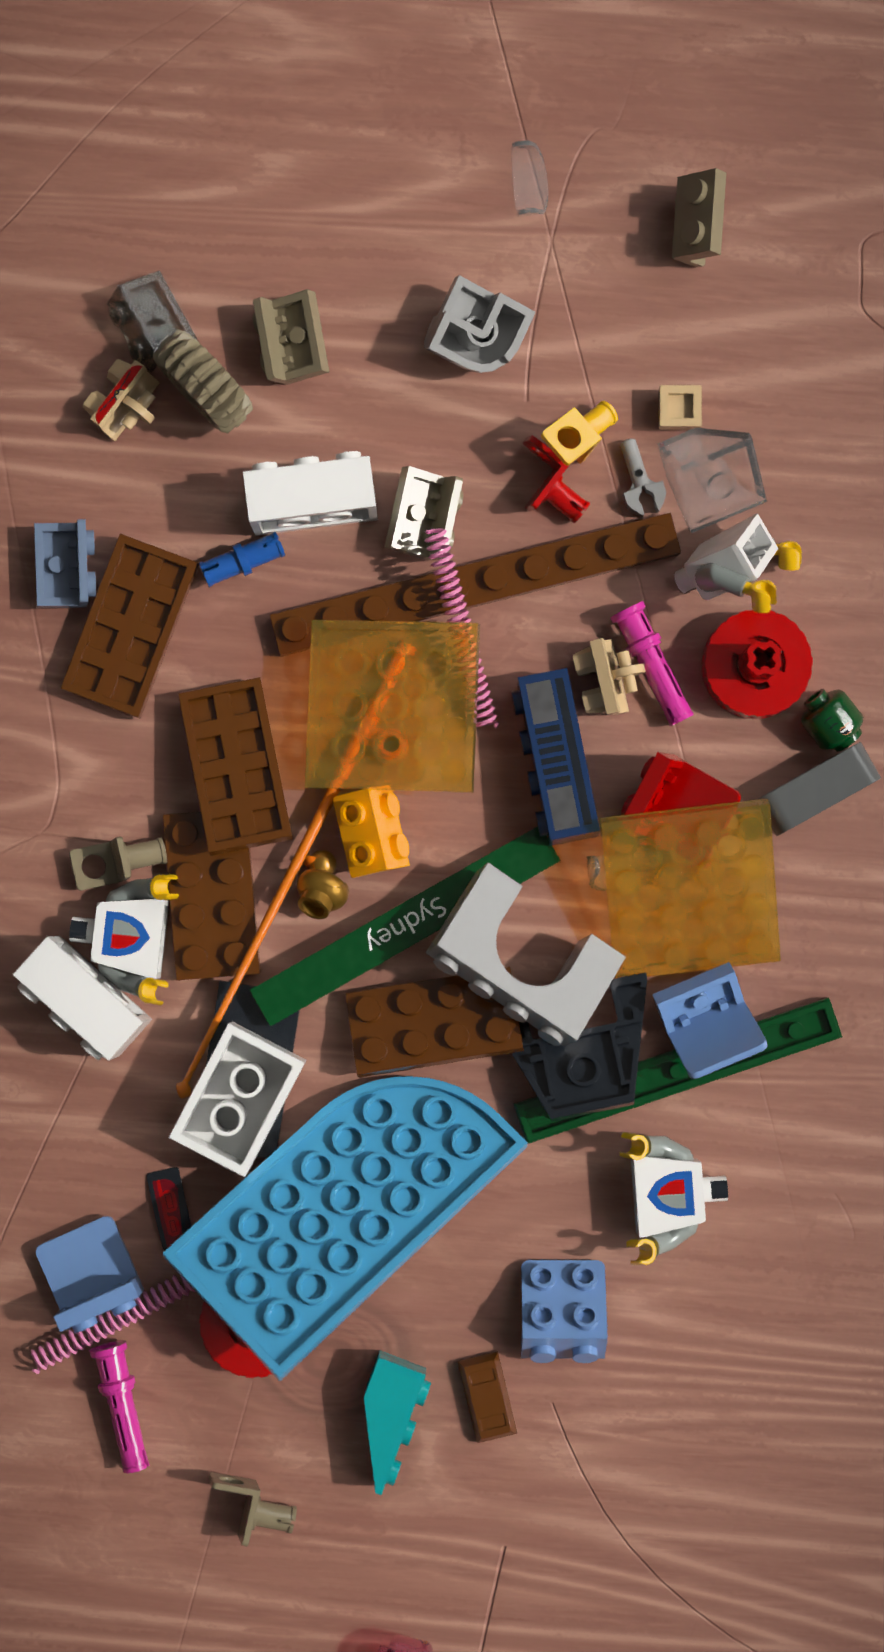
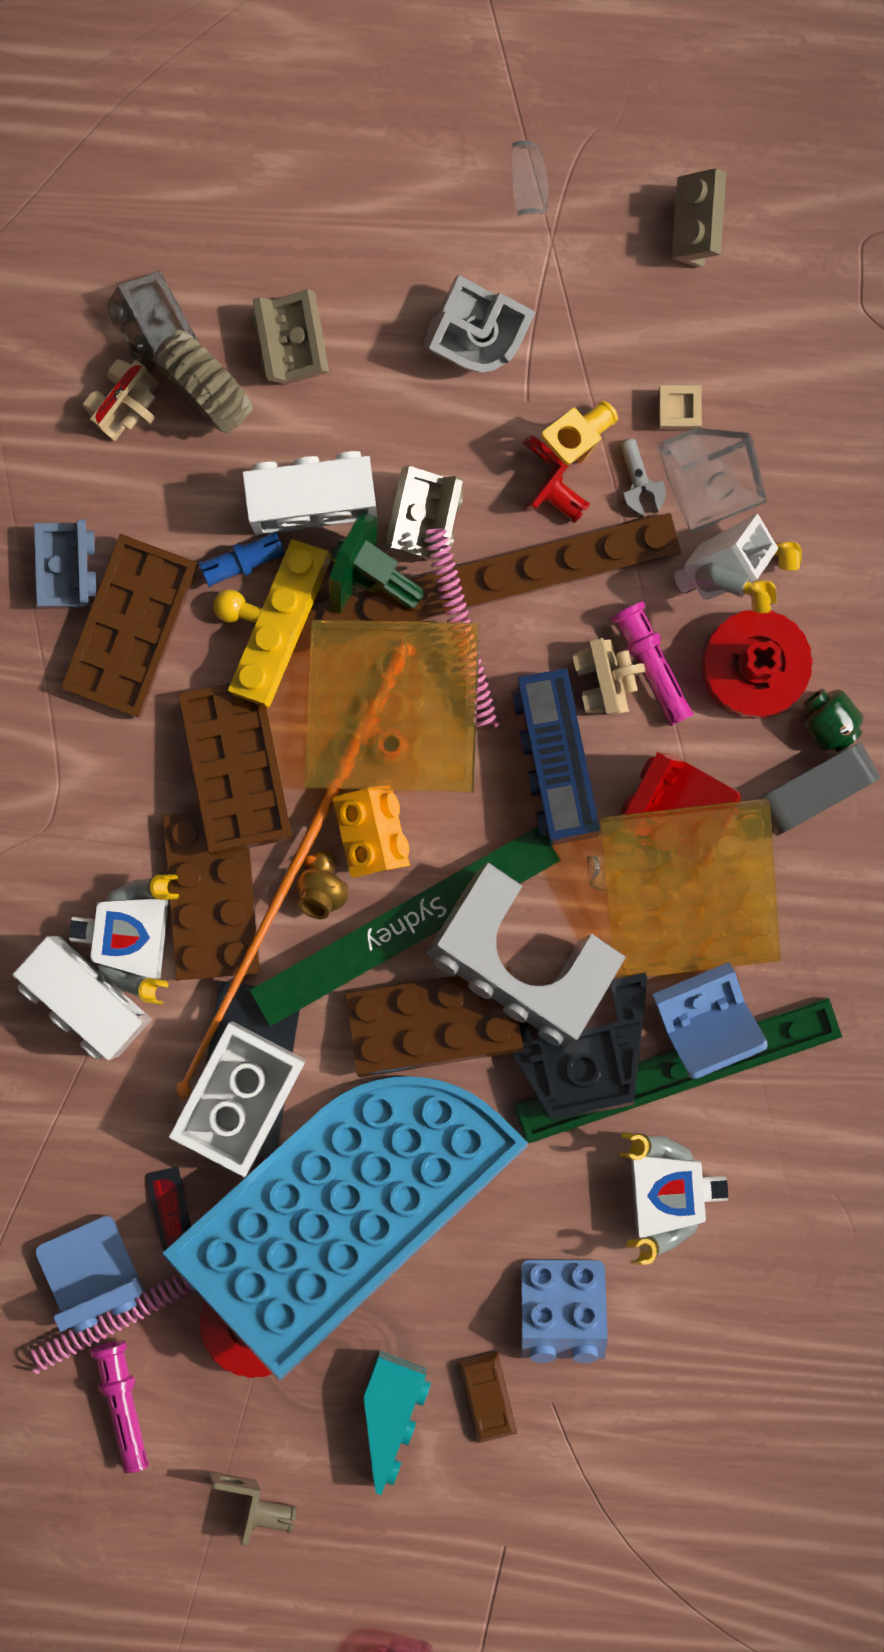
(118, 860): dark tan bracket -> none
(277, 623): none -> yellow plate
(365, 566): none -> dark green piece

